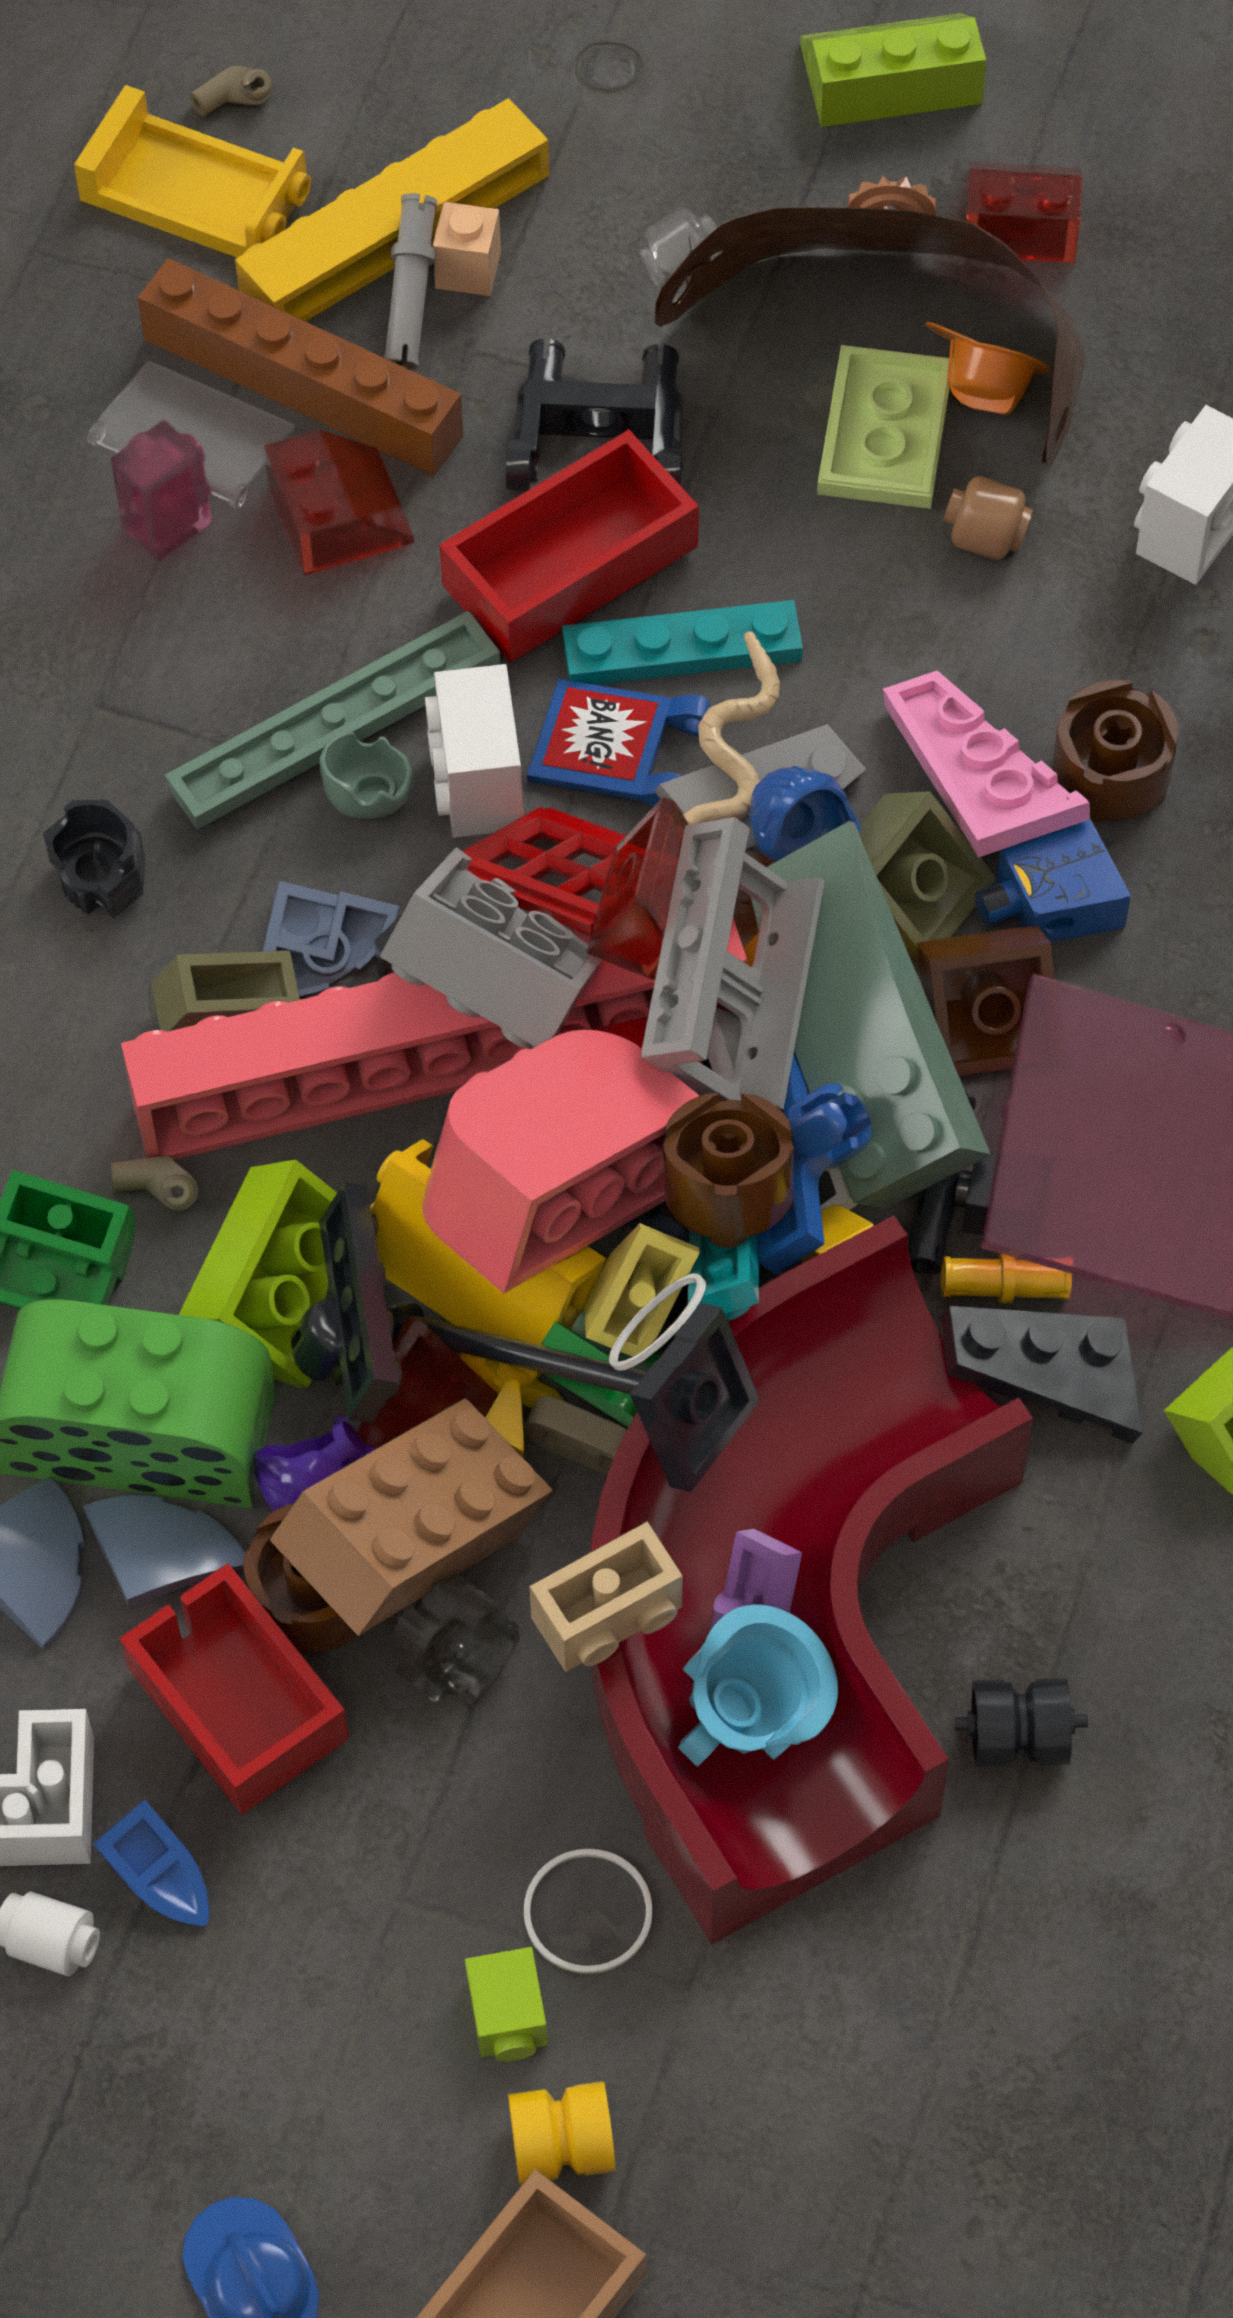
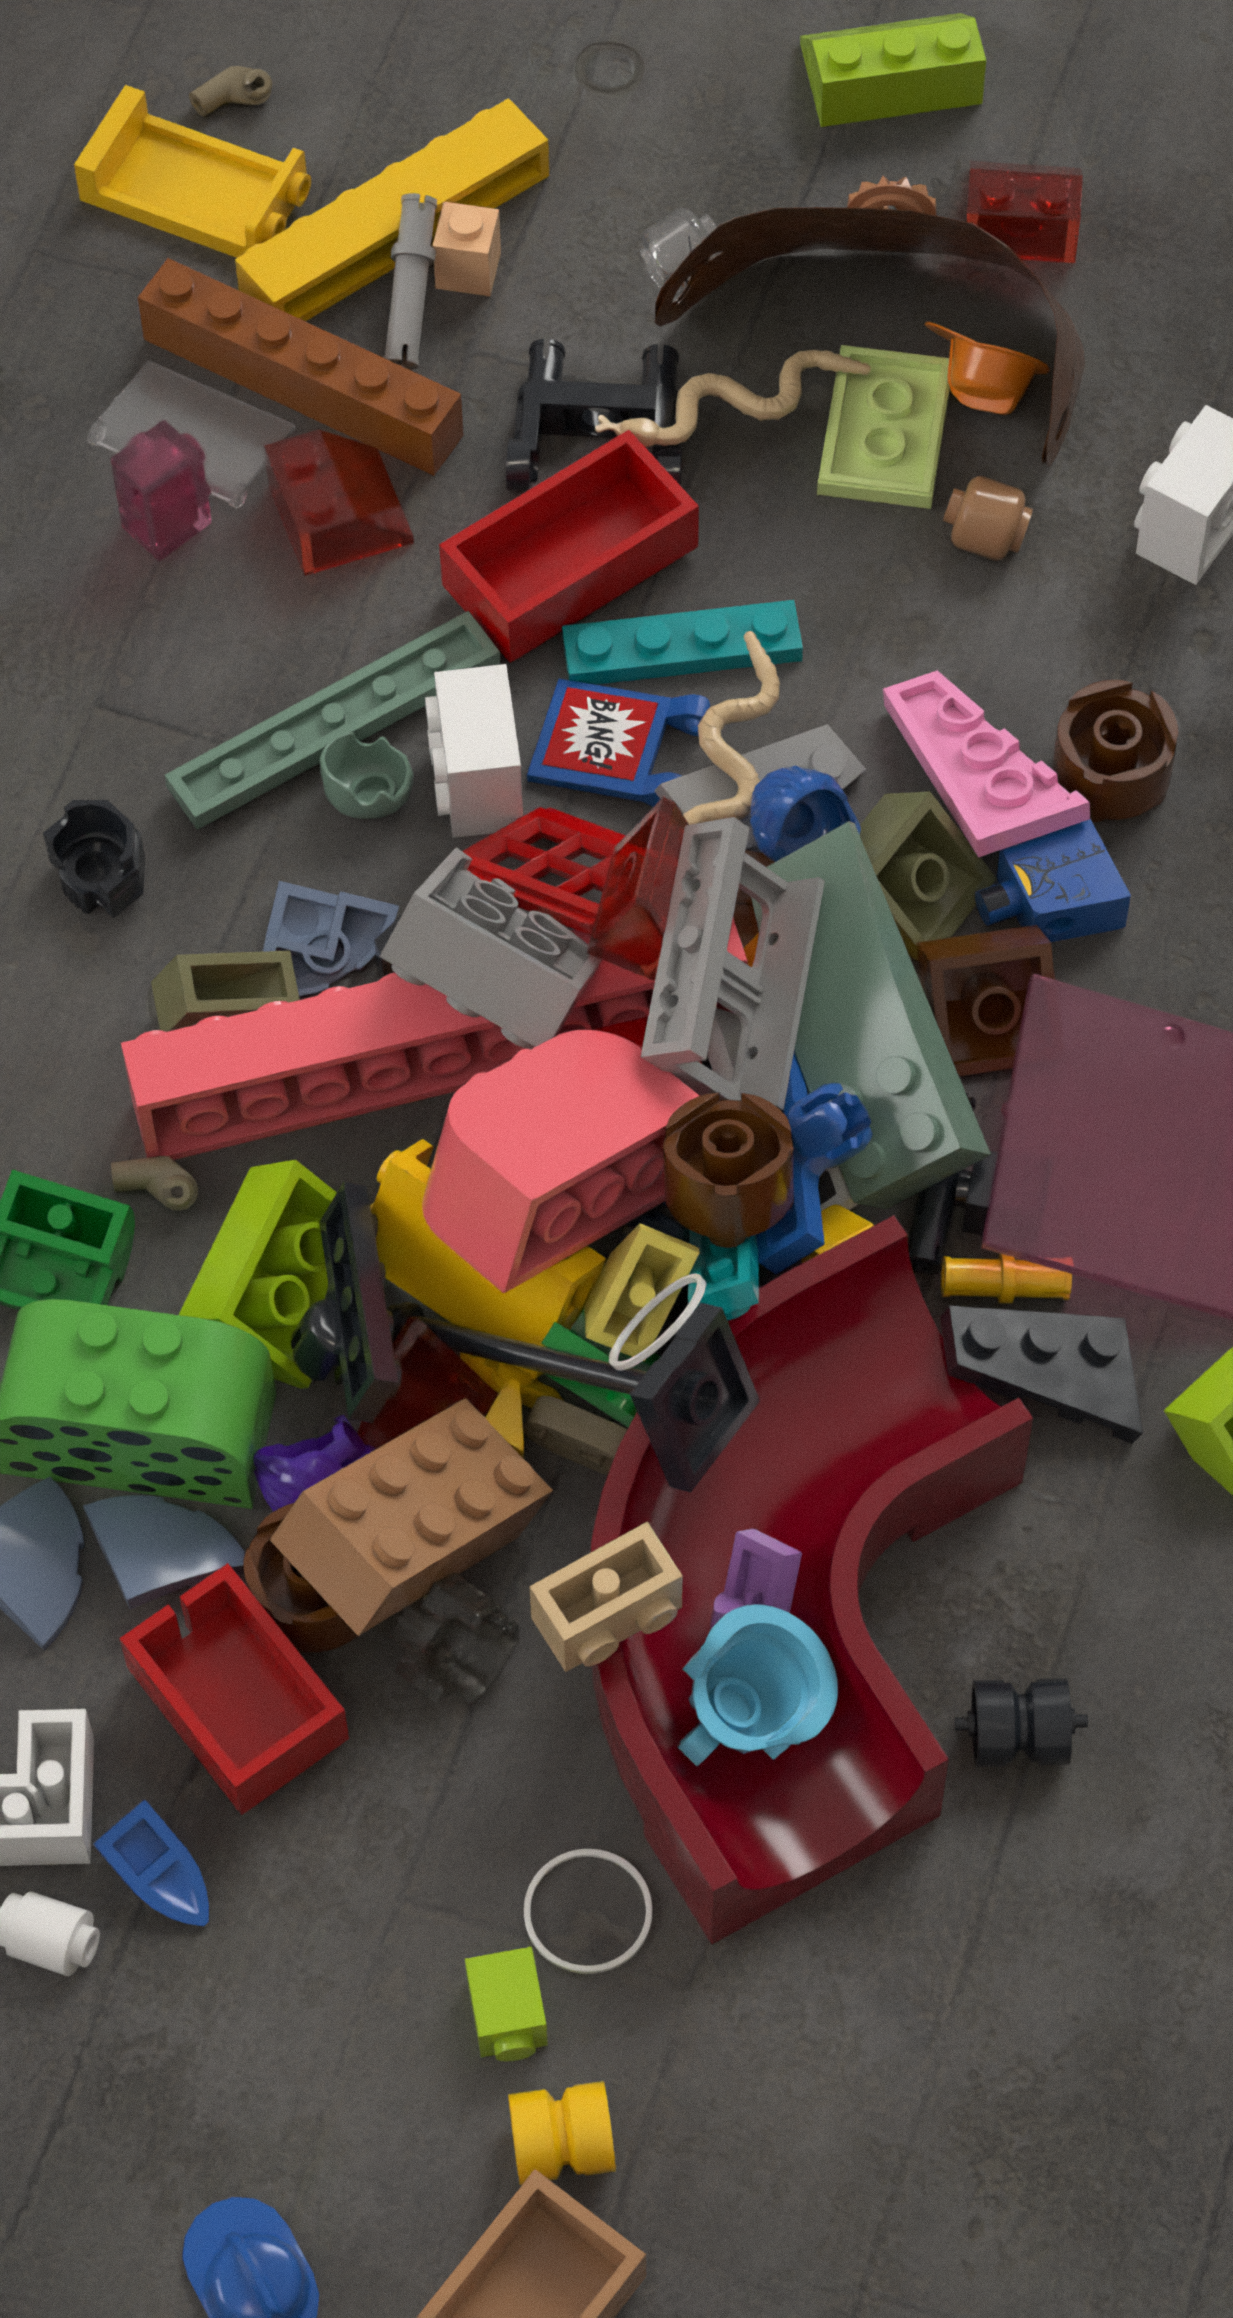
(735, 394): none -> tan animal

